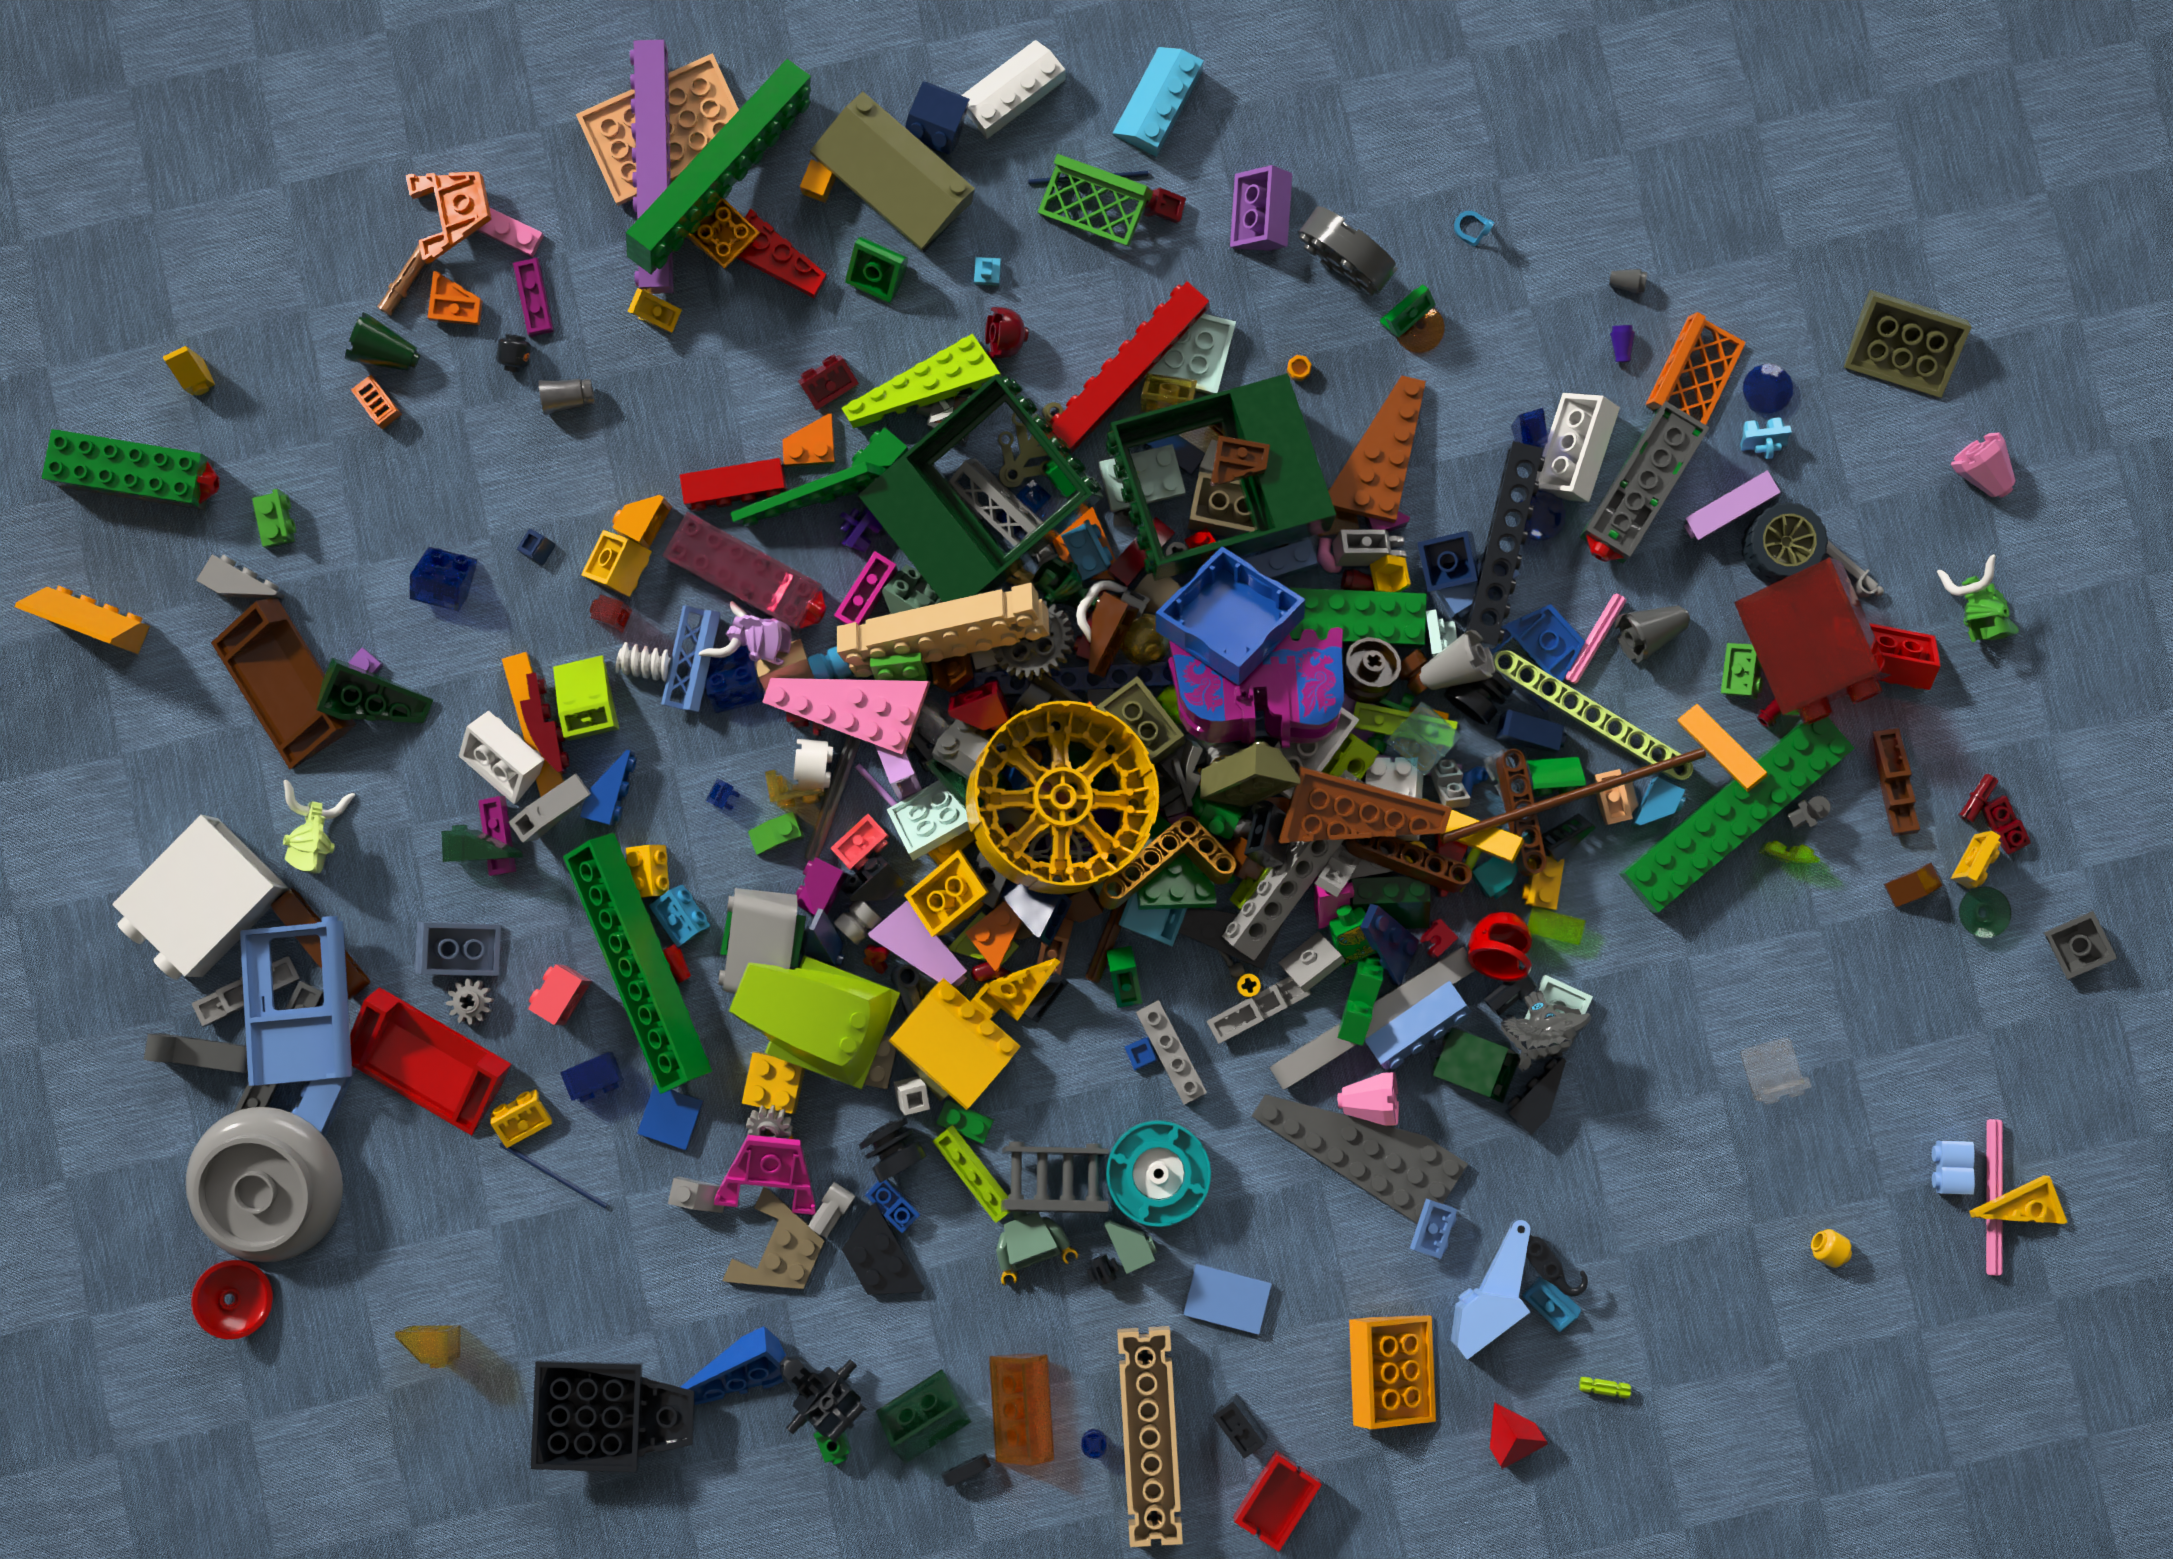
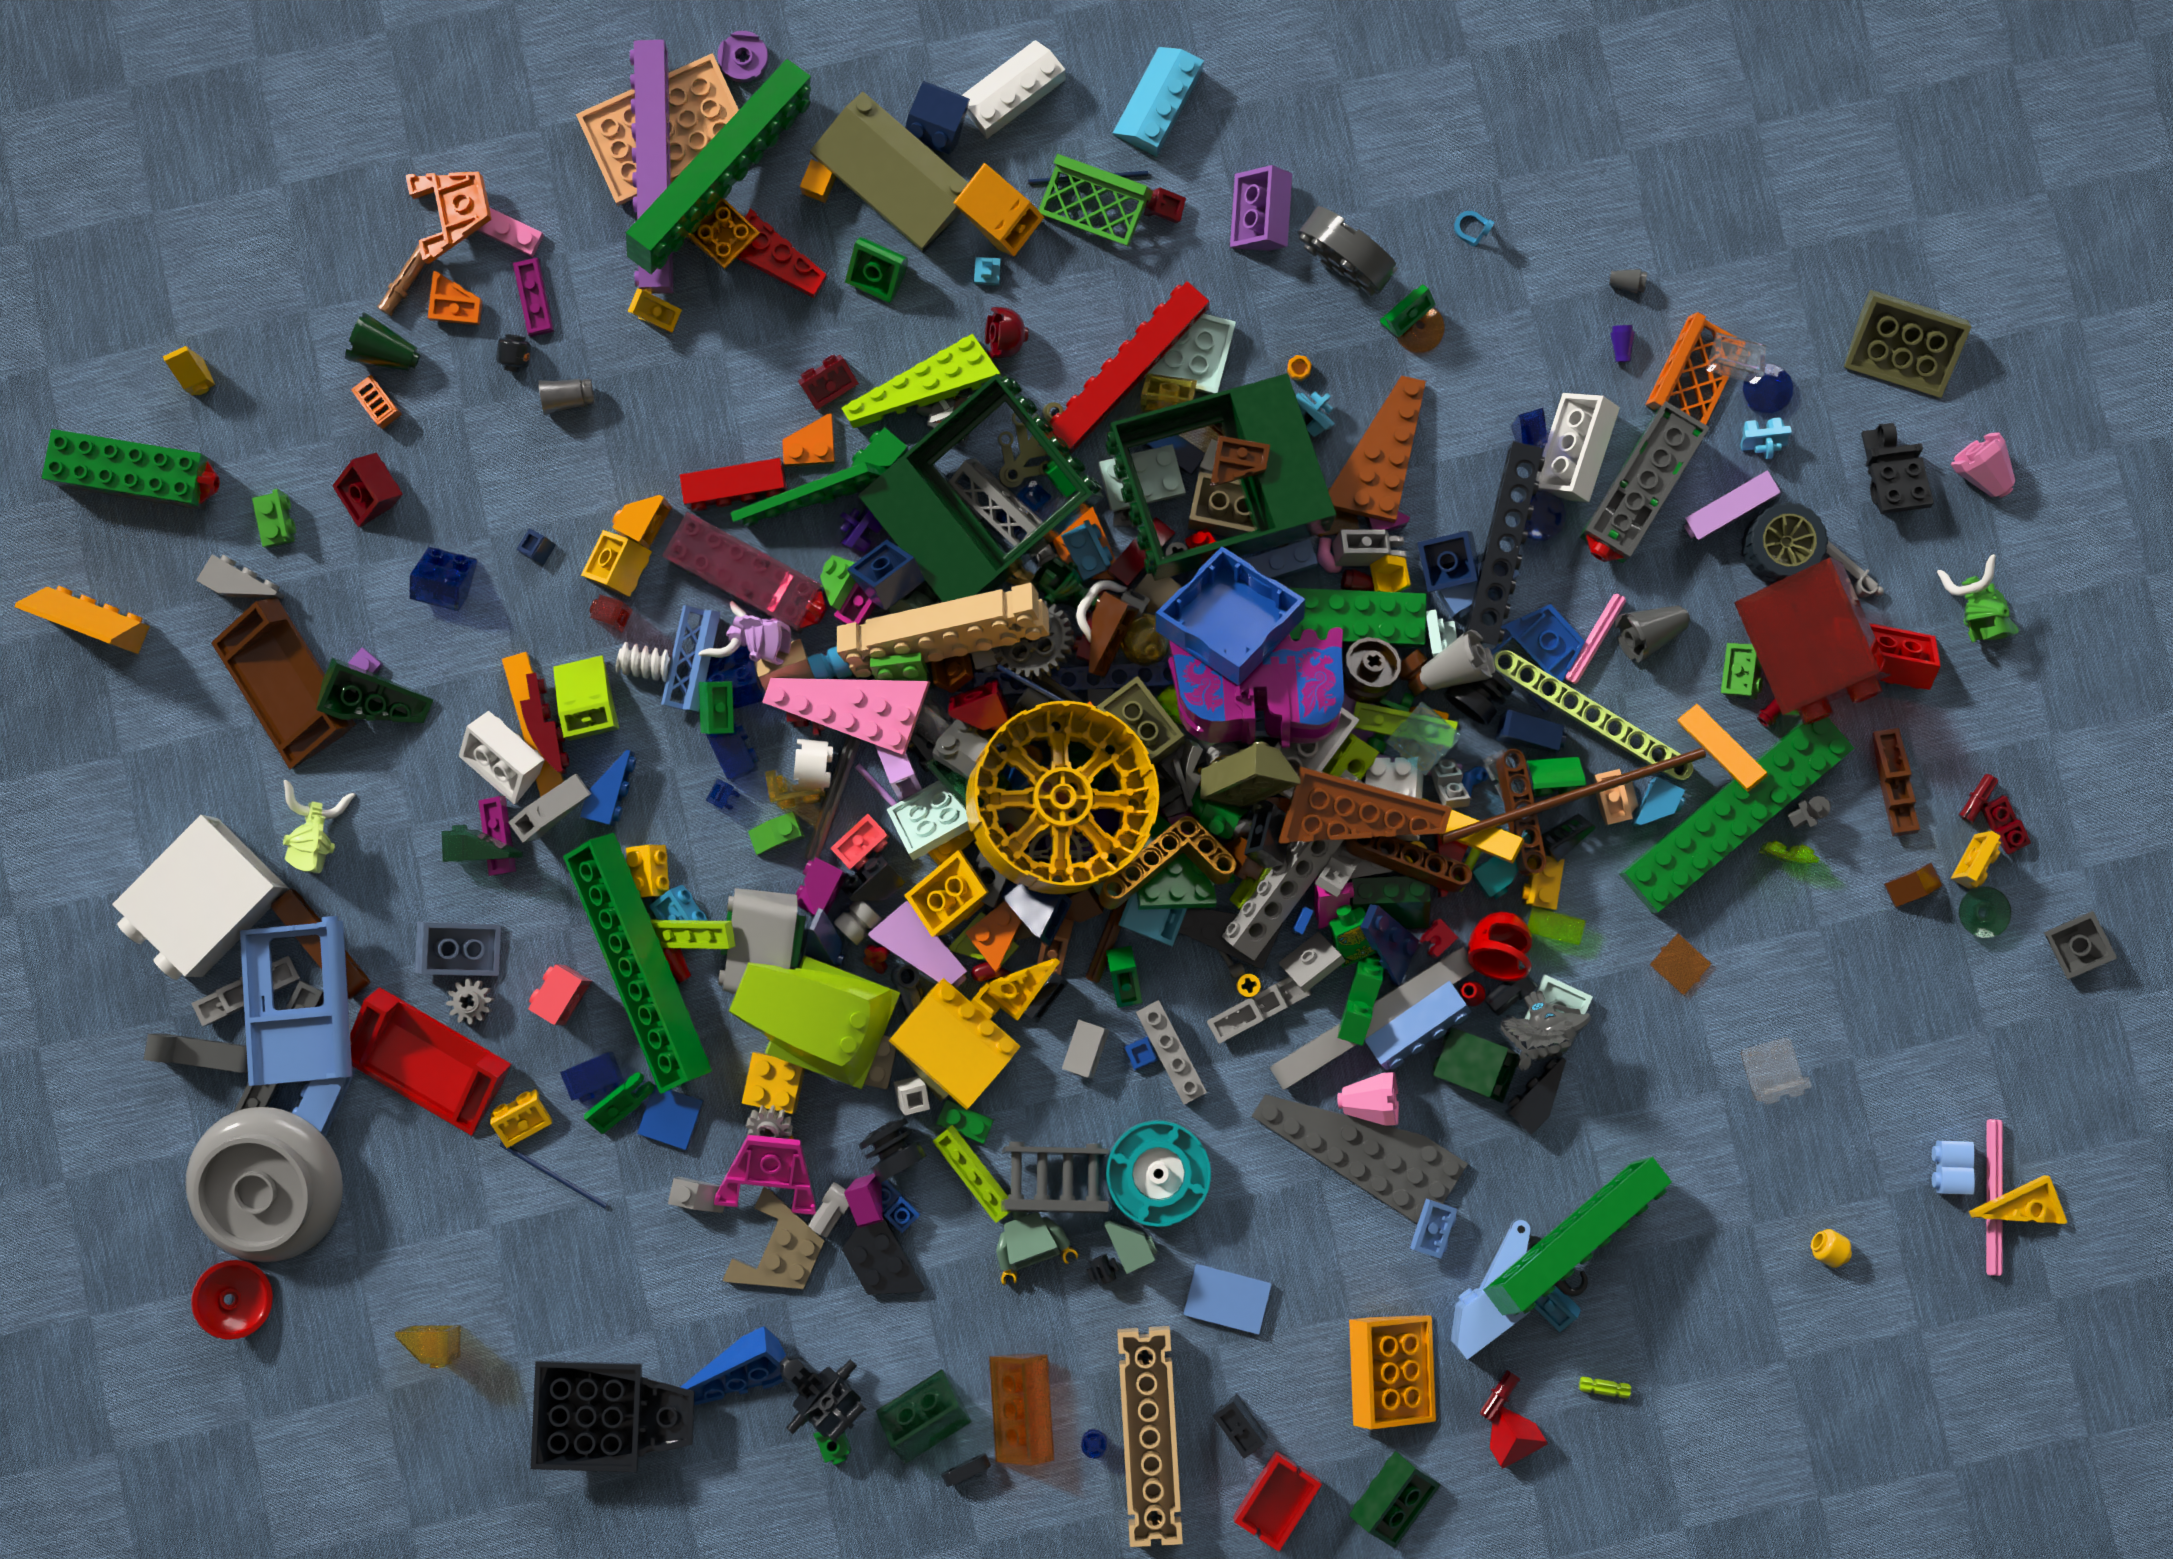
(367, 488): none -> dark red slope
(619, 1103): none -> green hinge
(694, 934): none -> lime plate
(716, 707): none -> green panel
(734, 753): none -> clear blue brick
(750, 69): none -> medium lavender plate
(837, 580): none -> bright green wing
(865, 1200): none -> magenta slope
(886, 574): none -> dark blue slope
(998, 210): none -> light orange slope
(1029, 683): none -> dark blue piece
(1085, 1049): none -> light grey hinge
(1301, 921): none -> blue tile
(1321, 420): none -> medium azure hips
(1394, 1500): none -> dark green slope
(1478, 995): none -> red cone
(1499, 1395): none -> dark red axle
(1577, 1237): none -> green brick
(1680, 964): none -> clear orange piece
(1737, 358): none -> clear slope
(1896, 471): none -> black plate

